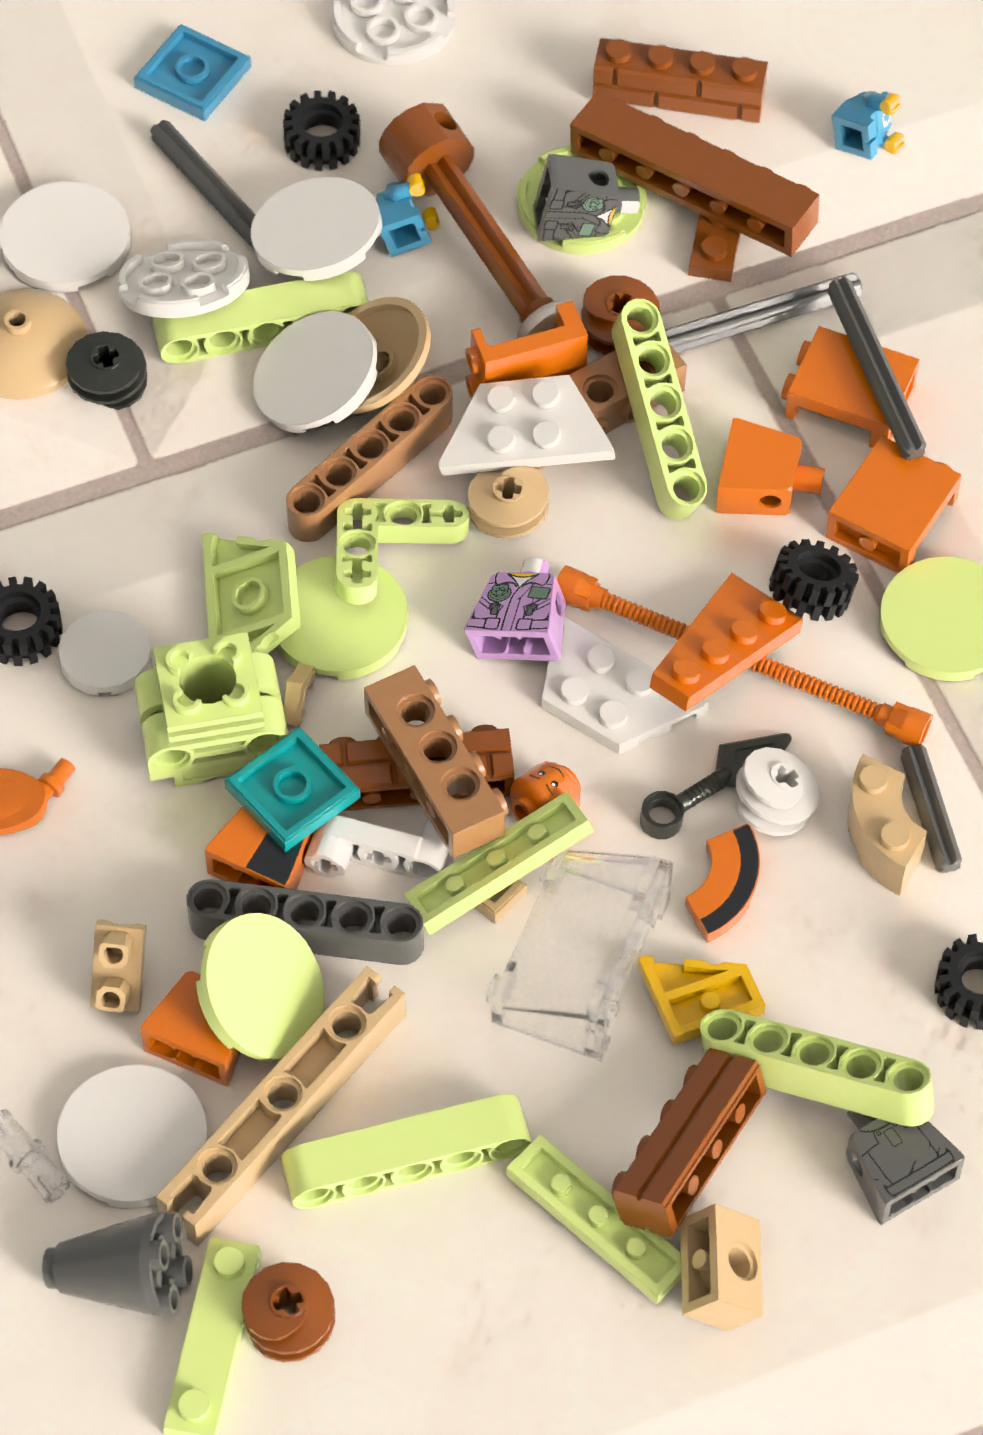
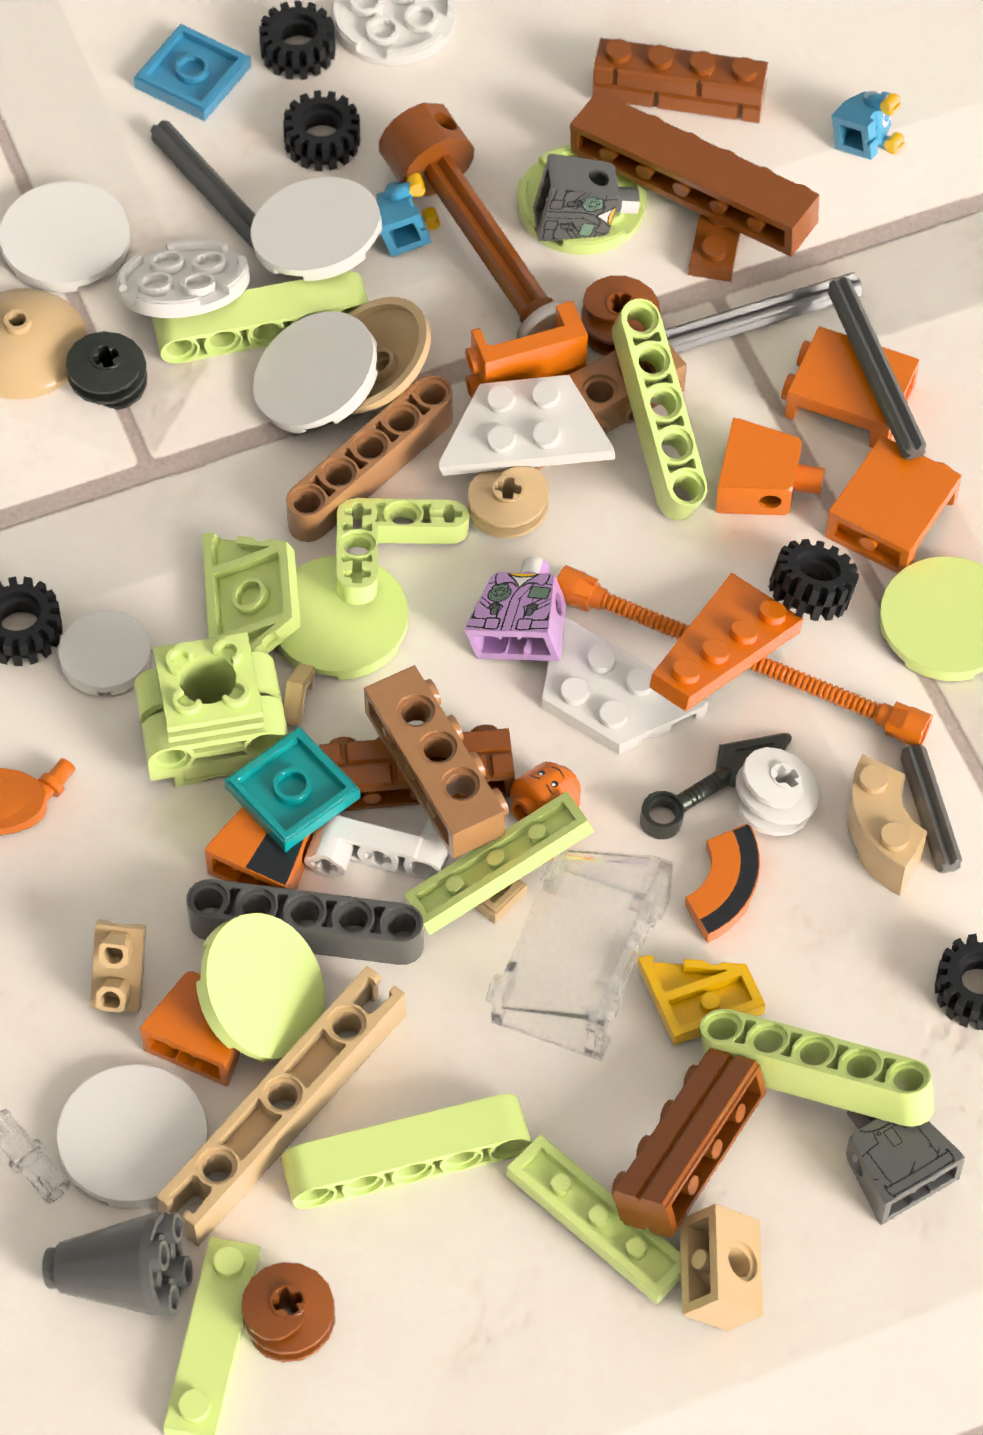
(297, 22): none -> black tyre

